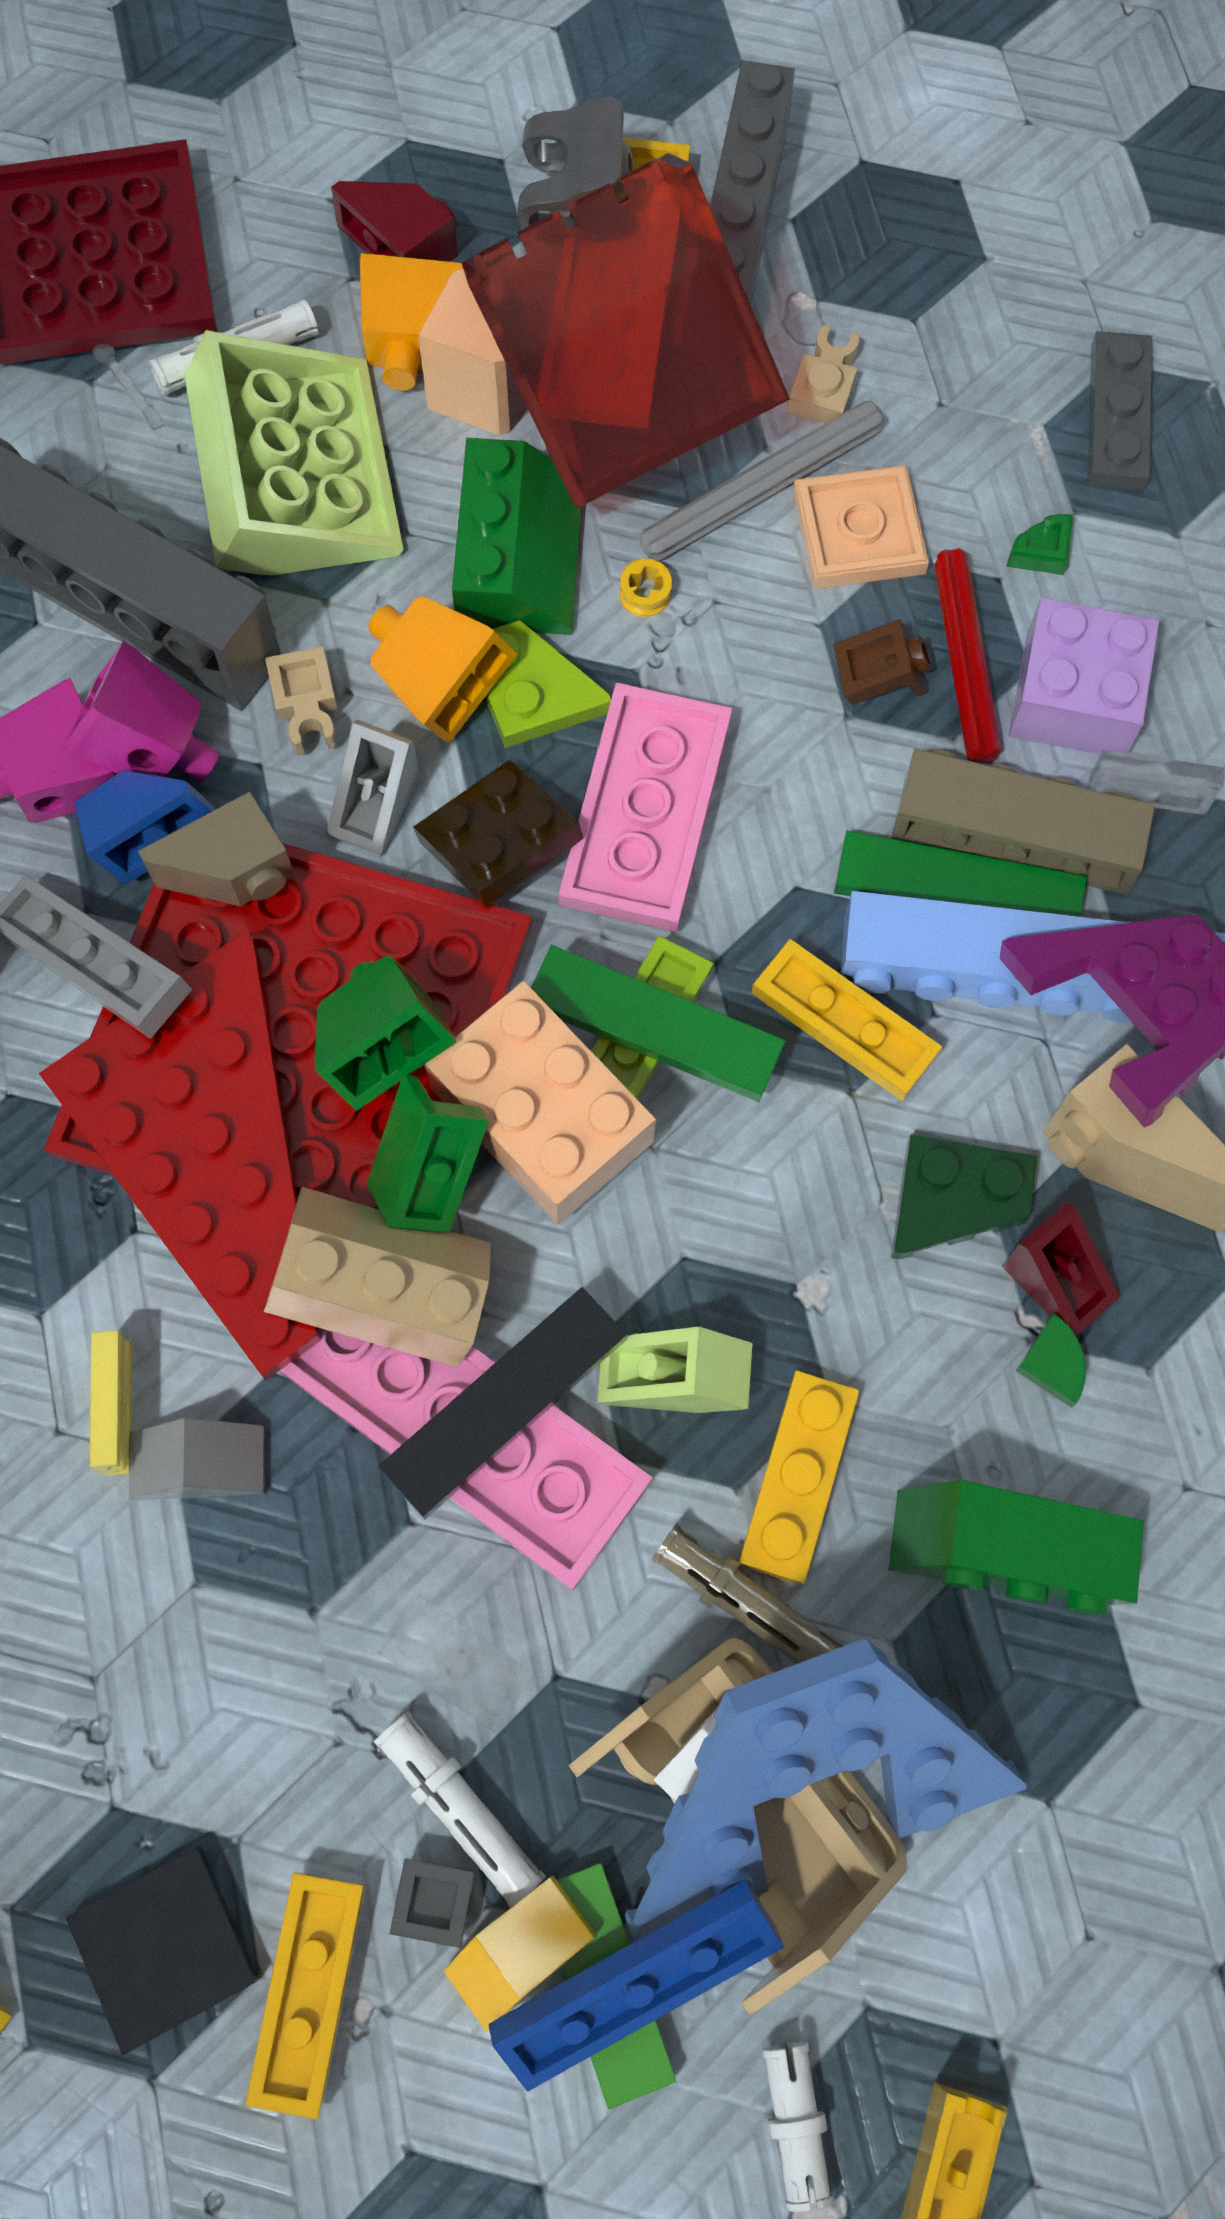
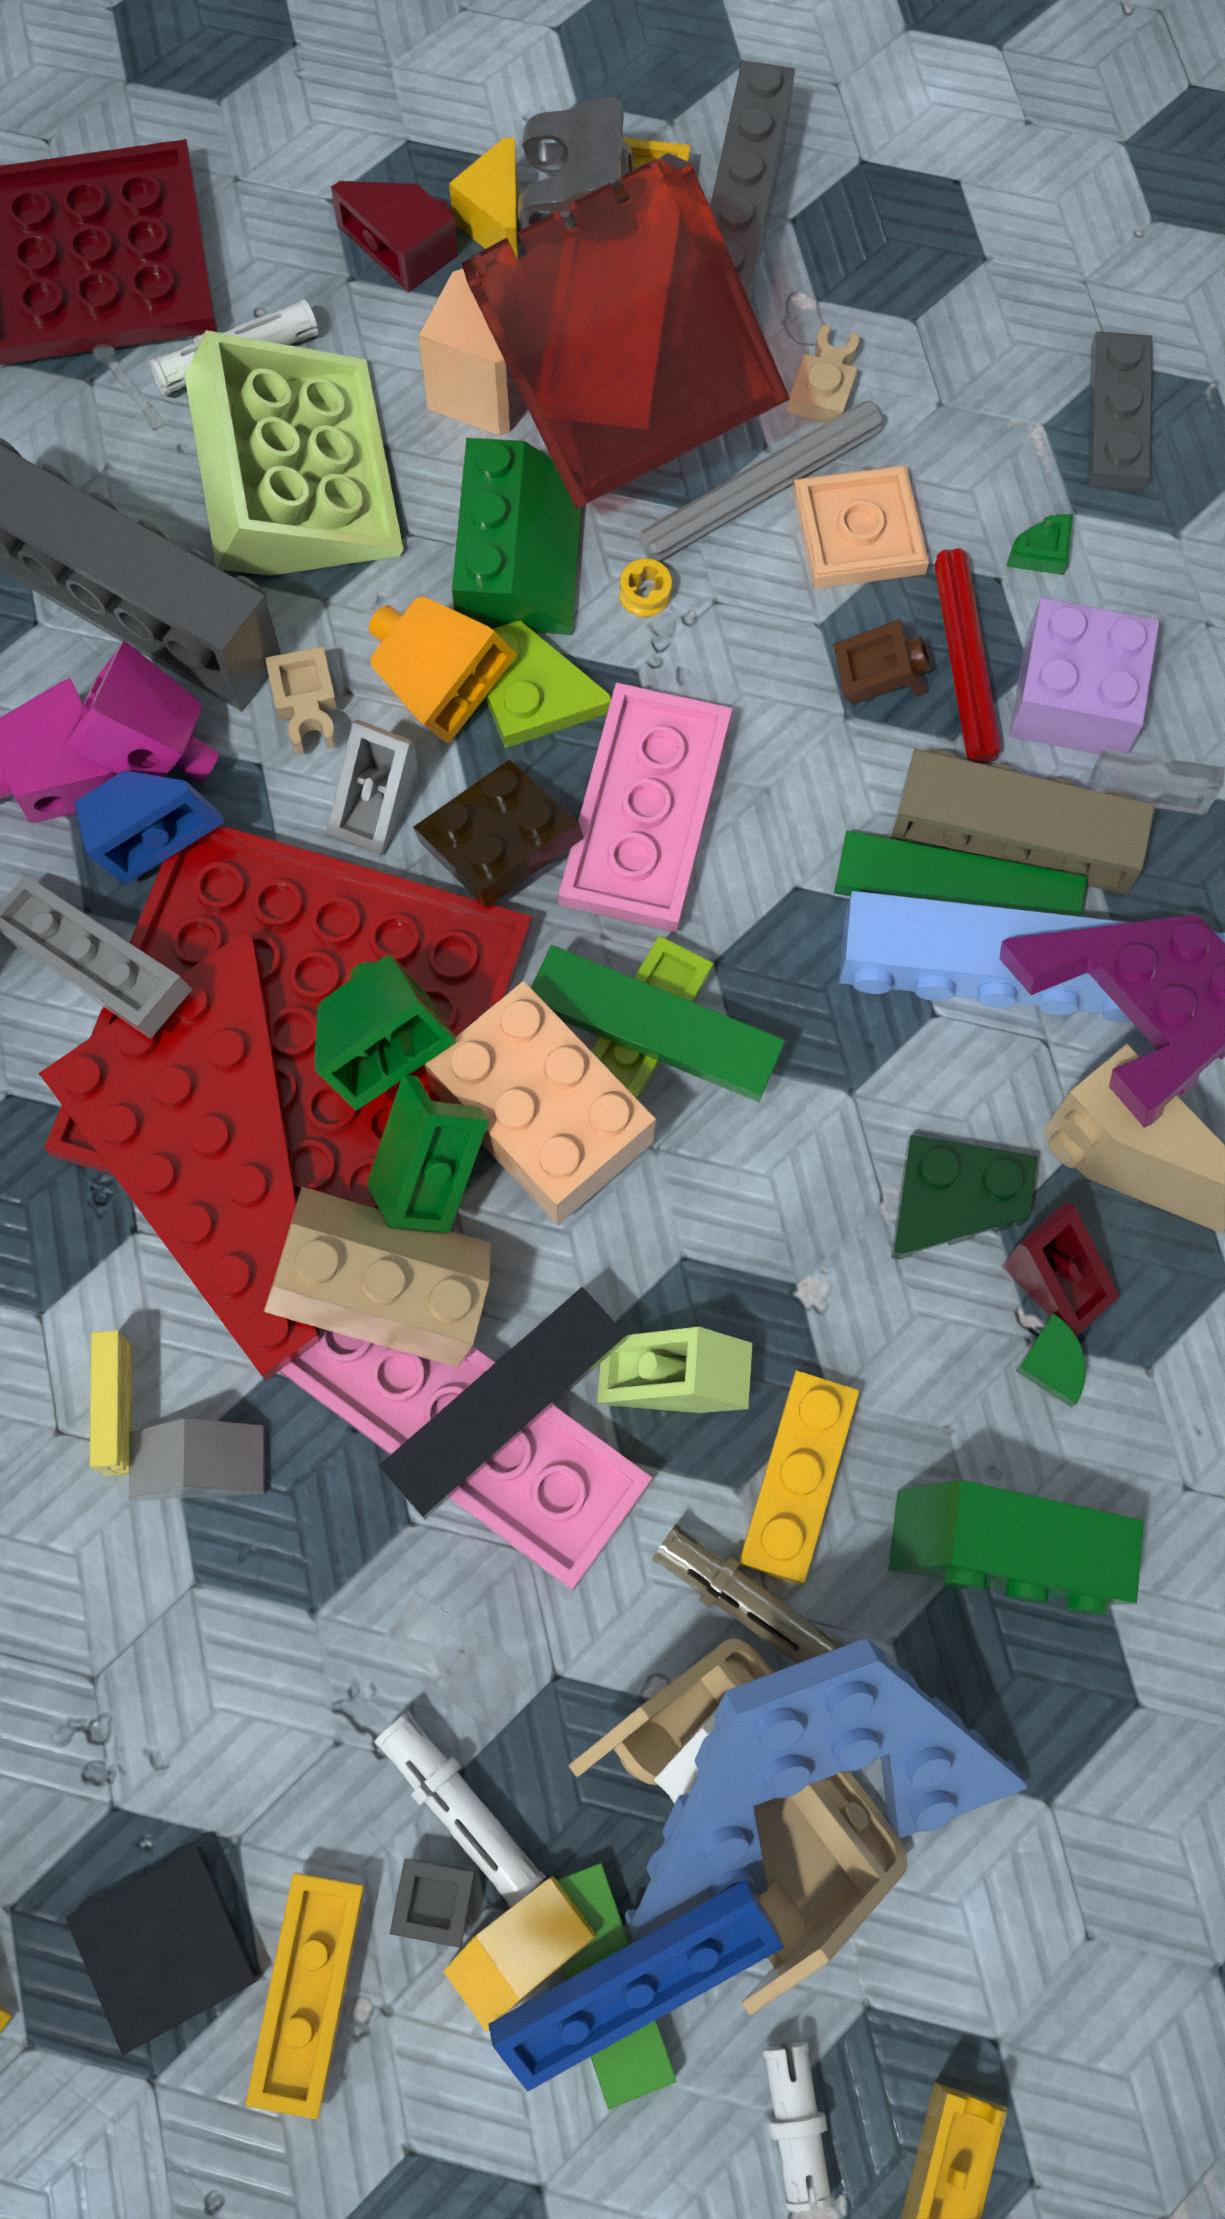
(222, 856): dark tan slope -> none
(394, 308): light orange torso -> none
(487, 197): none -> yellow slope
(846, 1020): yellow plate -> none

